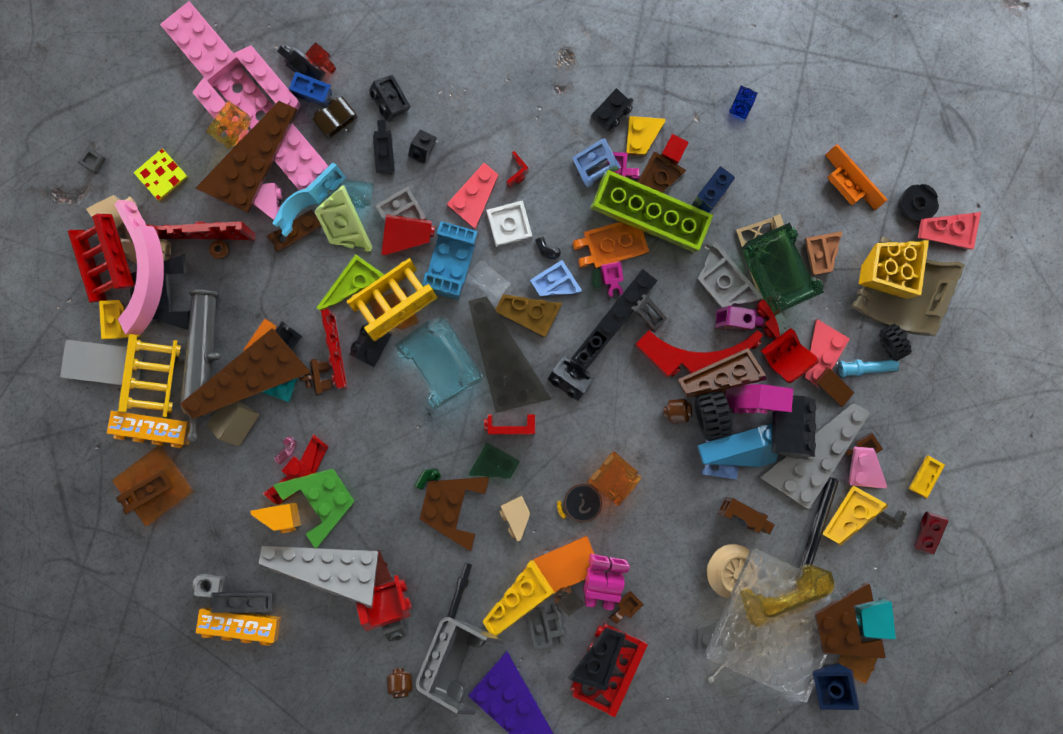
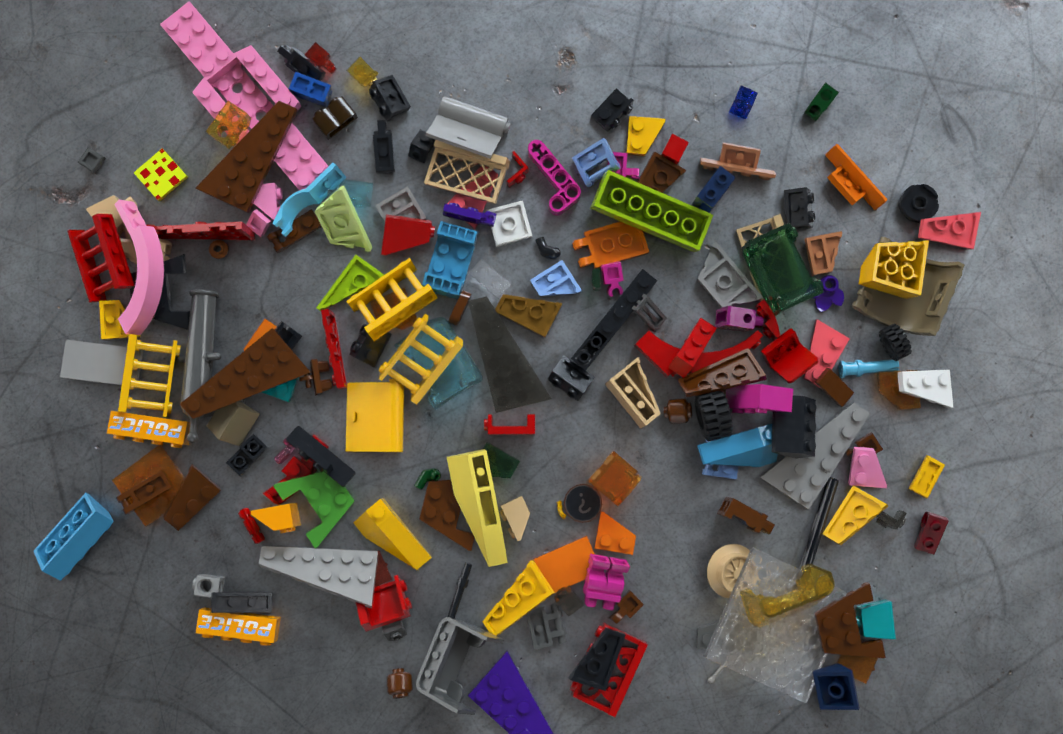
(72, 537): none -> dark azure slope
(192, 496): none -> reddish brown wing
(246, 455): none -> black slope
(251, 525): none -> red axle
(259, 222): none -> bright pink tile
(322, 458): none -> black bracket
(362, 72): none -> clear yellow bracket
(375, 417): none -> yellow door
(389, 532): none -> yellow wedge
(429, 376): none -> yellow fence
(459, 308): none -> reddish brown beam
(468, 127): none -> light grey door
(469, 215): none -> dark purple hinge
(477, 499): none -> light yellow wedge
(496, 162): none -> tan fence
(551, 174): none -> dark pink beam
(614, 536): none -> orange wing
(634, 394): none -> tan wedge
(692, 348): none -> red arch
(739, 159): none -> nougat bracket
(799, 207): none -> black bracket
(821, 101): none -> dark green leg
(830, 295): none -> dark purple plate
(889, 388): none -> clear orange plate
(929, 385): none -> white wing

